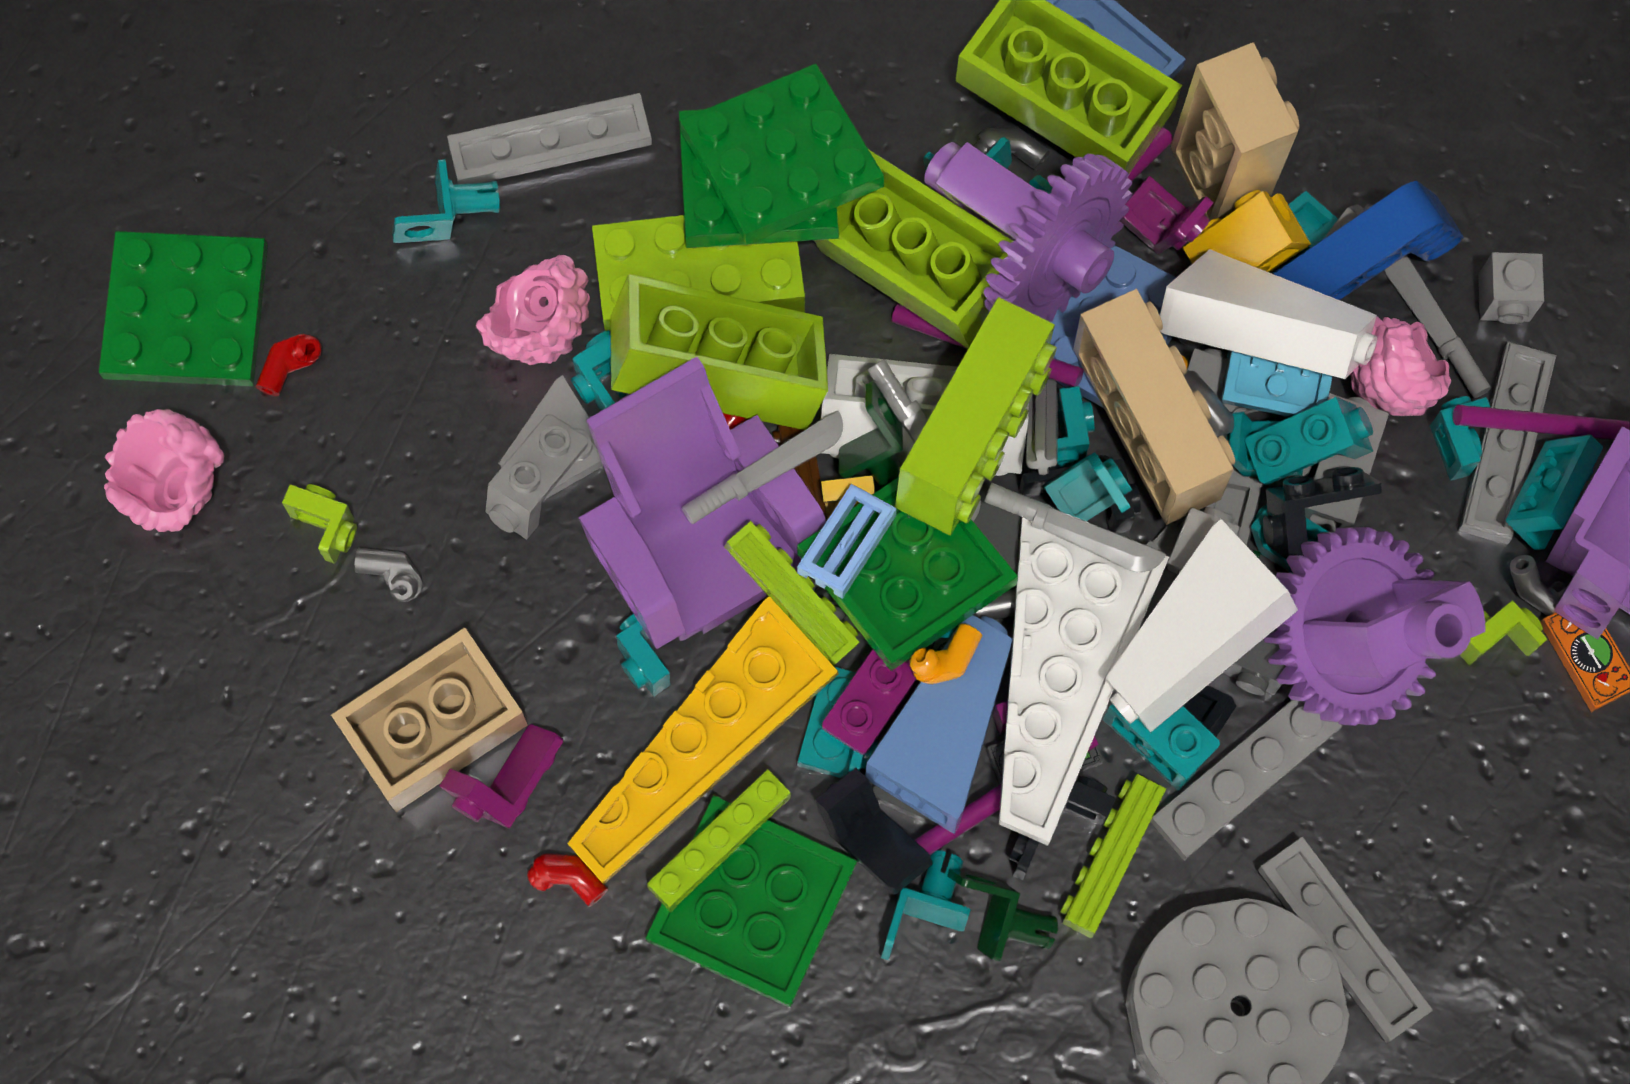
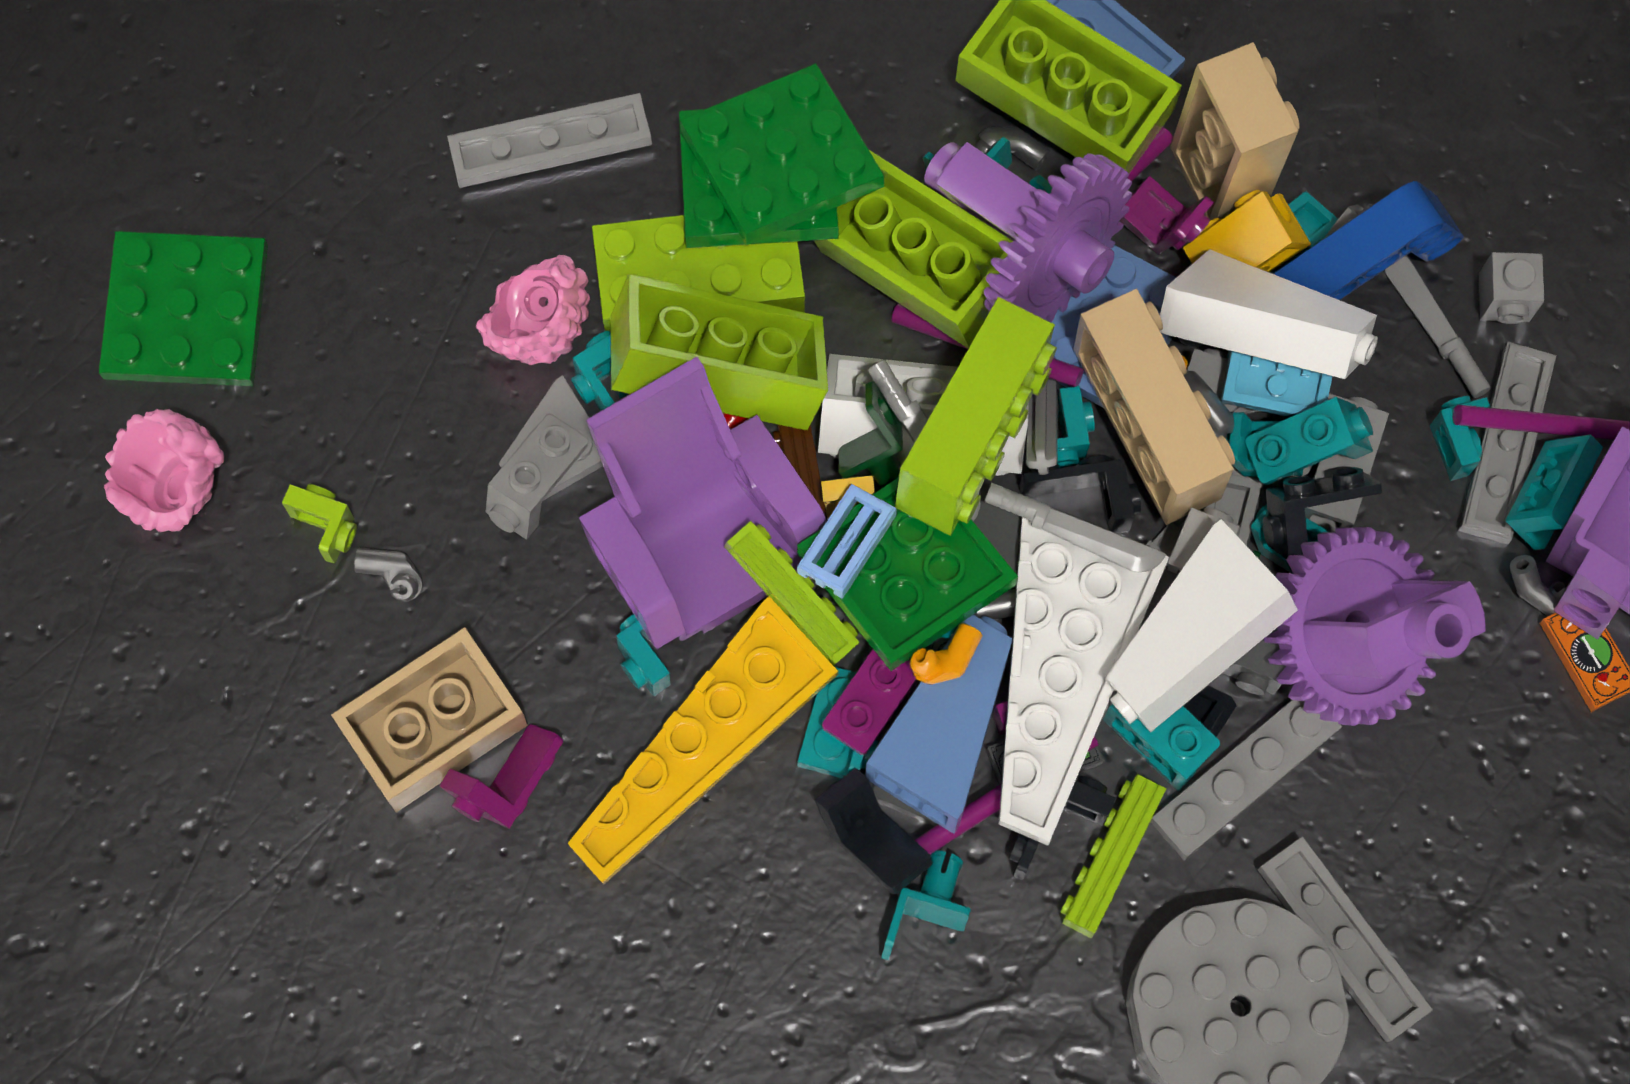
(286, 358): red arm -> none
(451, 200): teal bracket -> none
(566, 870): red arm -> none
(719, 840): lime piece -> none
(758, 910): green plate -> none
(774, 464): light grey piece -> none
(1004, 919): dark green bracket -> none
(1089, 488): teal bracket -> none
(1402, 371): bright pink hair -> none
(1513, 621): lime bracket -> none

